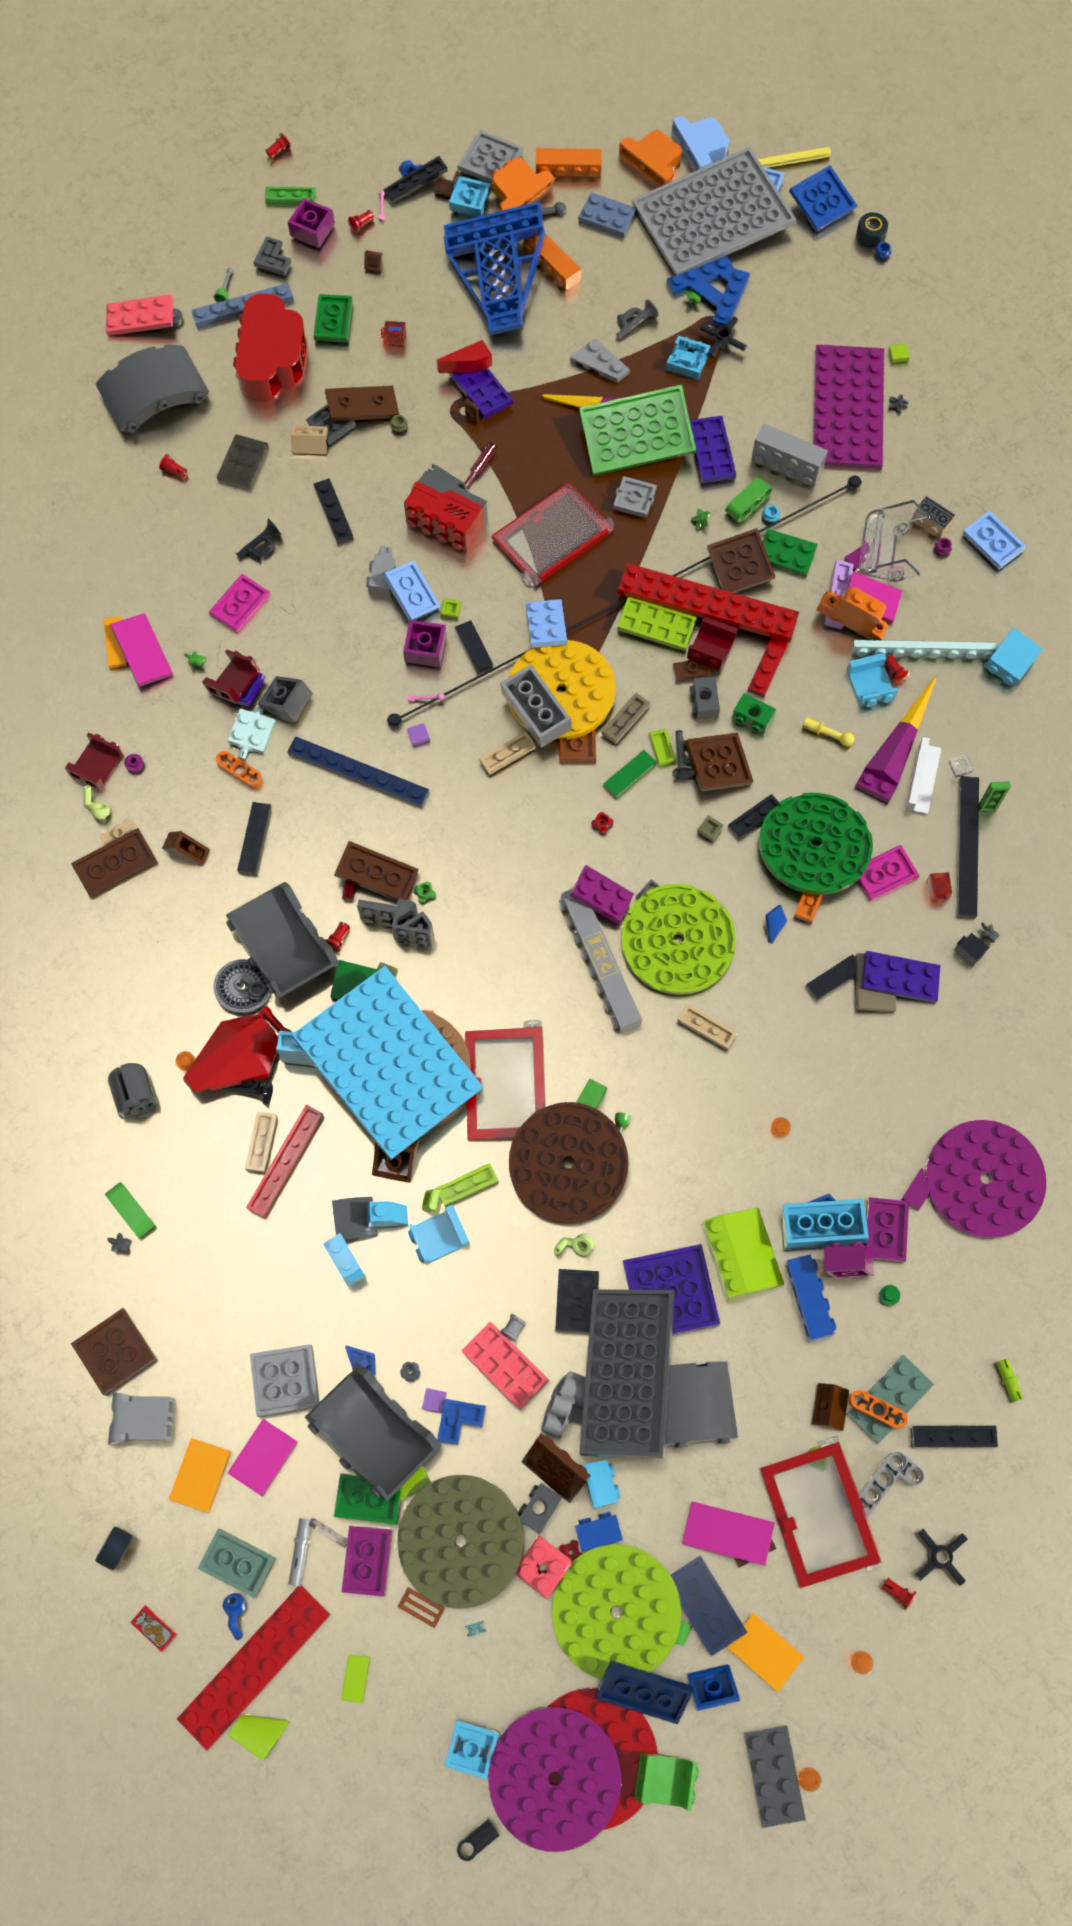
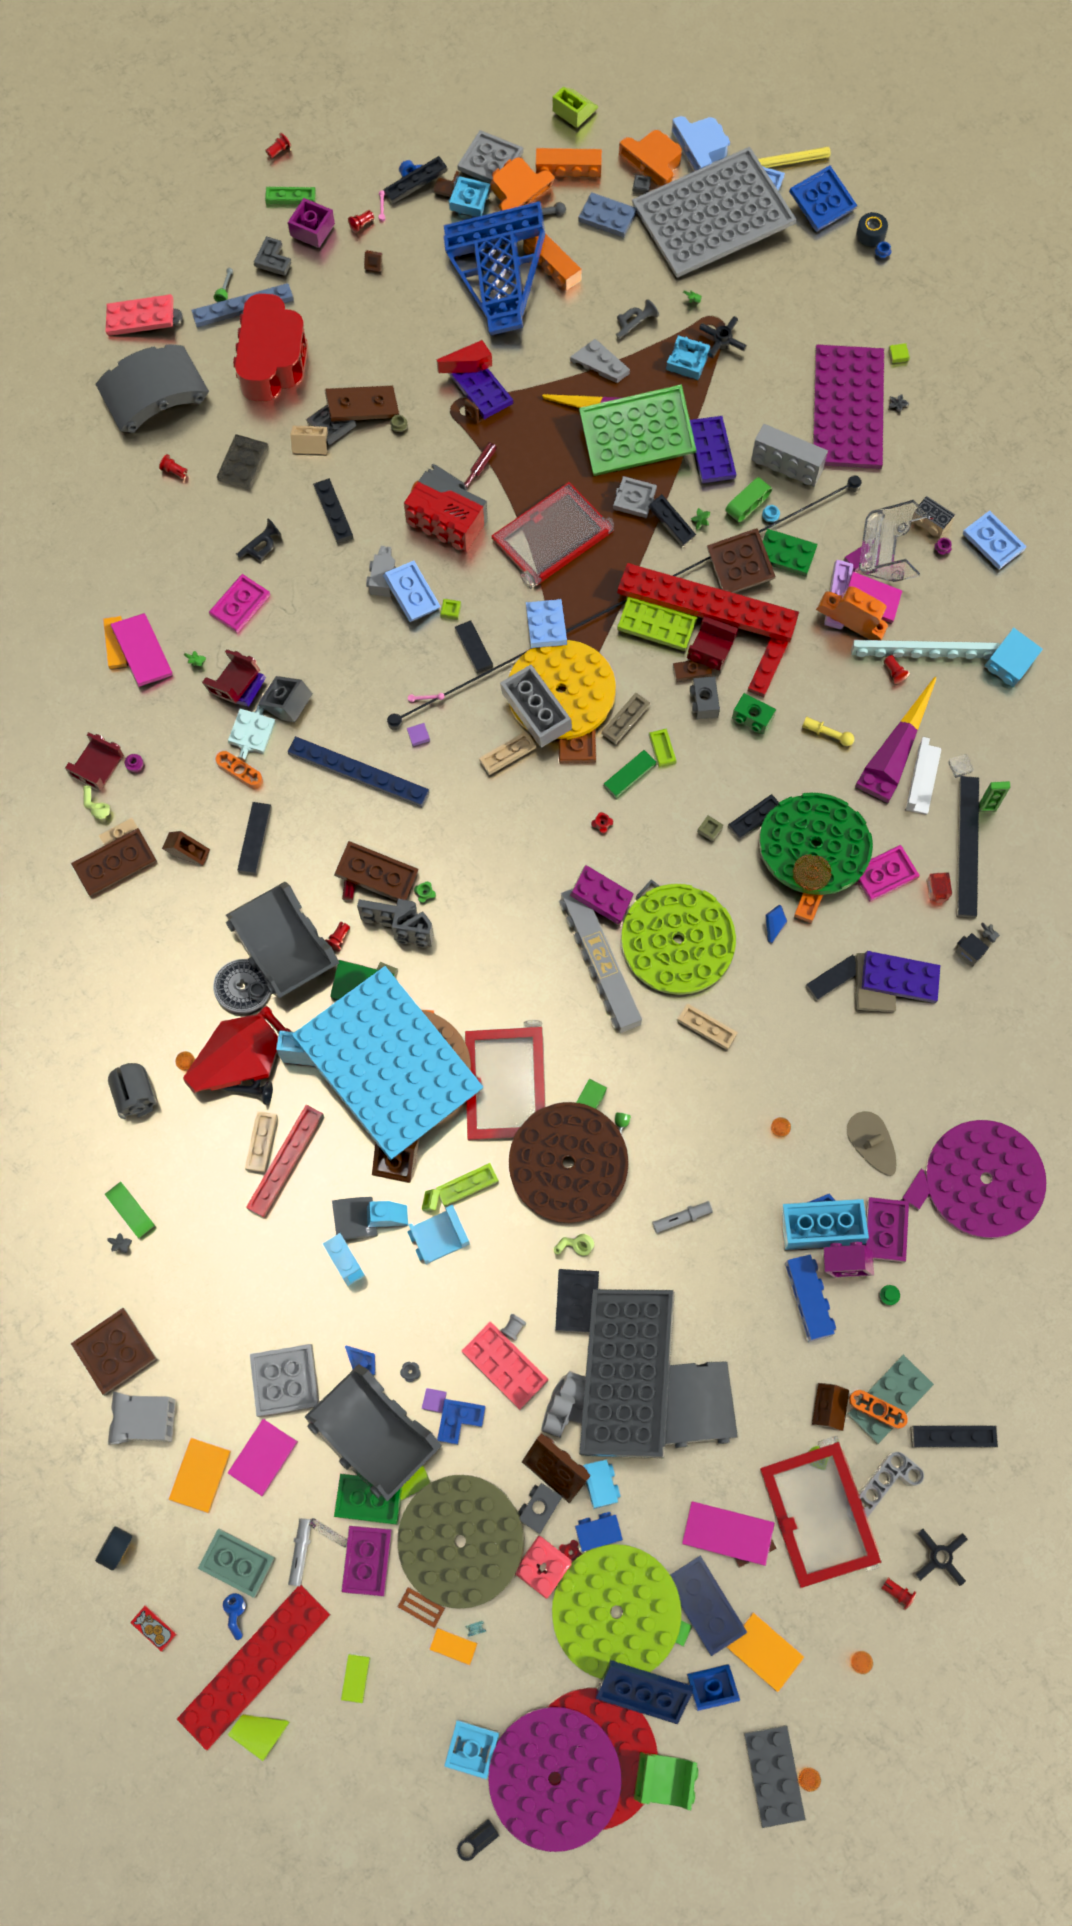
(333, 318): green plate -> none
(394, 333): clear red brick -> none
(424, 643): magenta brick -> none
(453, 1646): none -> light orange tile
(572, 106): none -> lime slope
(641, 184): none -> dark grey tile
(672, 520): none -> black tile
(681, 1217): none -> light grey pin
(683, 770): dark grey piece -> none
(684, 1273): dark purple plate -> none
(698, 279): blue plate -> none
(719, 762): reddish brown plate -> none
(742, 1253): lime slope -> none
(812, 872): none -> clear orange tile
(871, 680): medium azure panel -> none
(872, 1141): none -> dark tan shield
(1009, 1380): lime pin -> none

